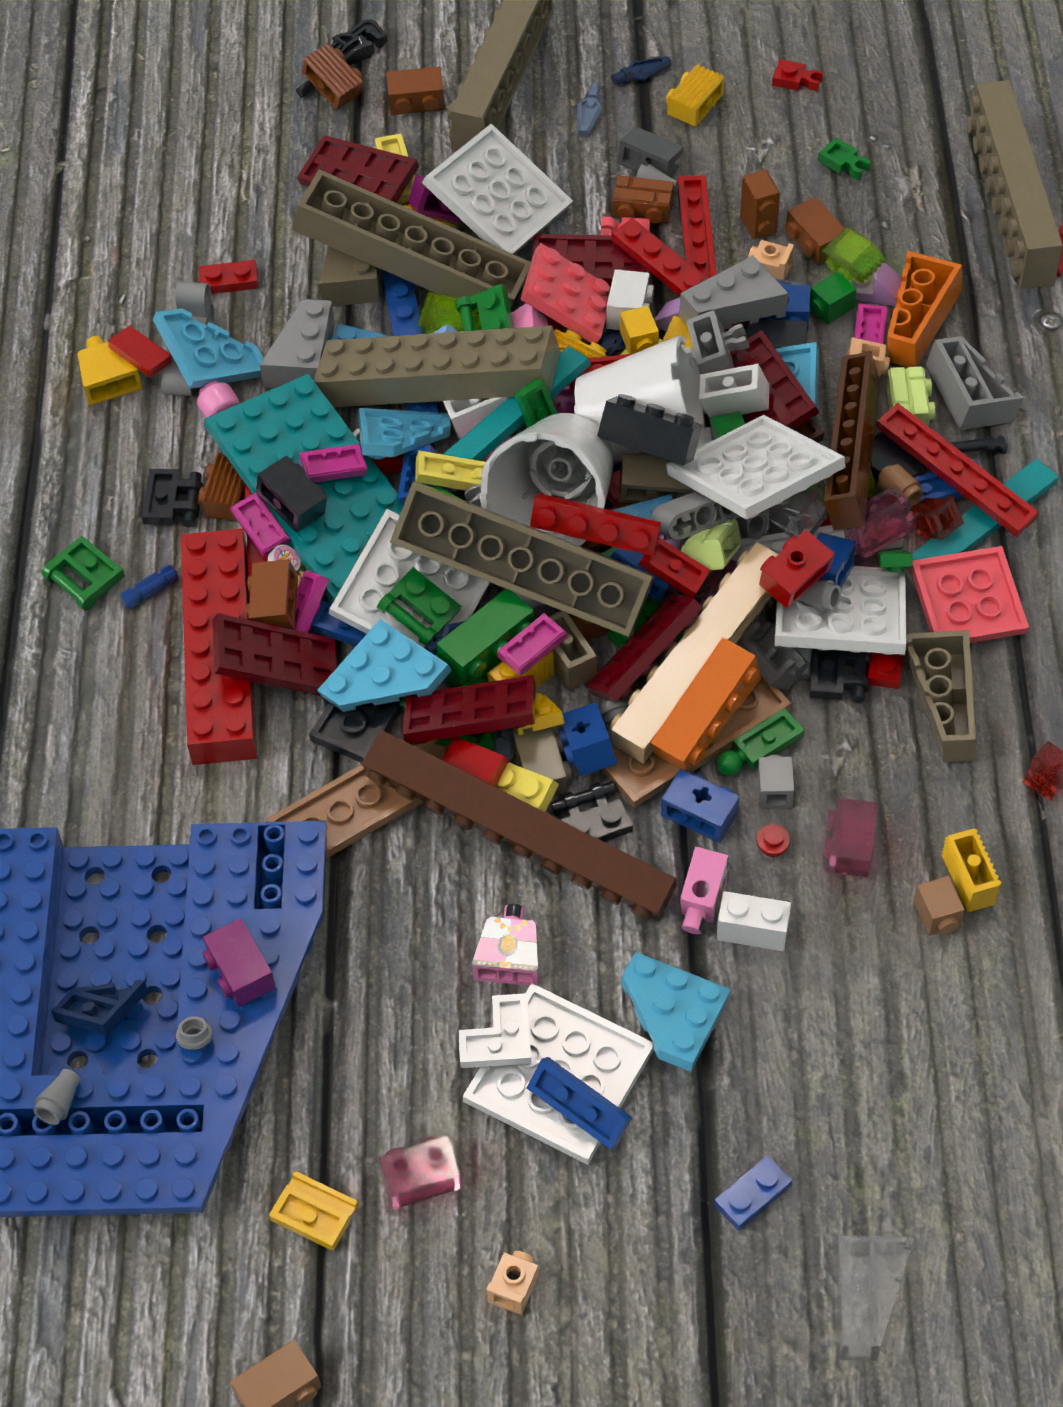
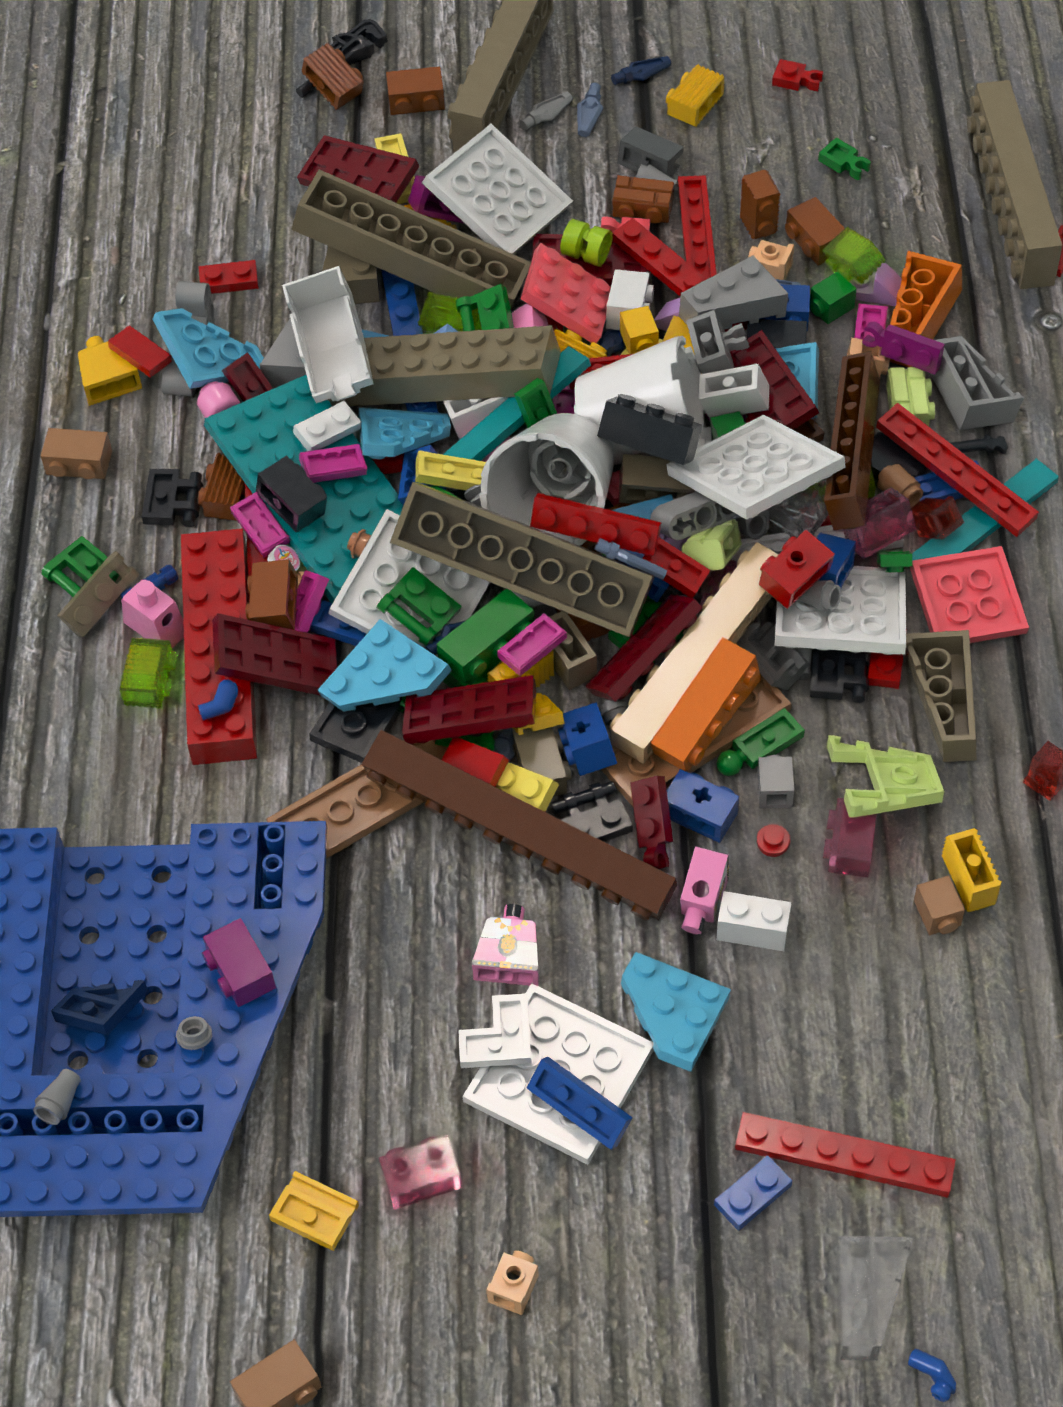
(76, 453): none -> medium nougat brick
(97, 595): none -> dark tan plate
(146, 609): none -> bright pink torso
(147, 672): none -> clear neon green brick
(223, 700): none -> blue arm
(246, 377): none -> dark red plate
(327, 427): none -> white plate
(328, 335): none -> white piece
(358, 542): none -> nougat plate
(546, 110): none -> light grey piece
(589, 243): none -> lime wheel
(613, 551): none -> sand blue piece
(652, 819): none -> dark red plate
(845, 1154): none -> red plate
(898, 776): none -> yellowish green wing
(905, 346): none -> magenta plate
(938, 1371): none -> blue arm

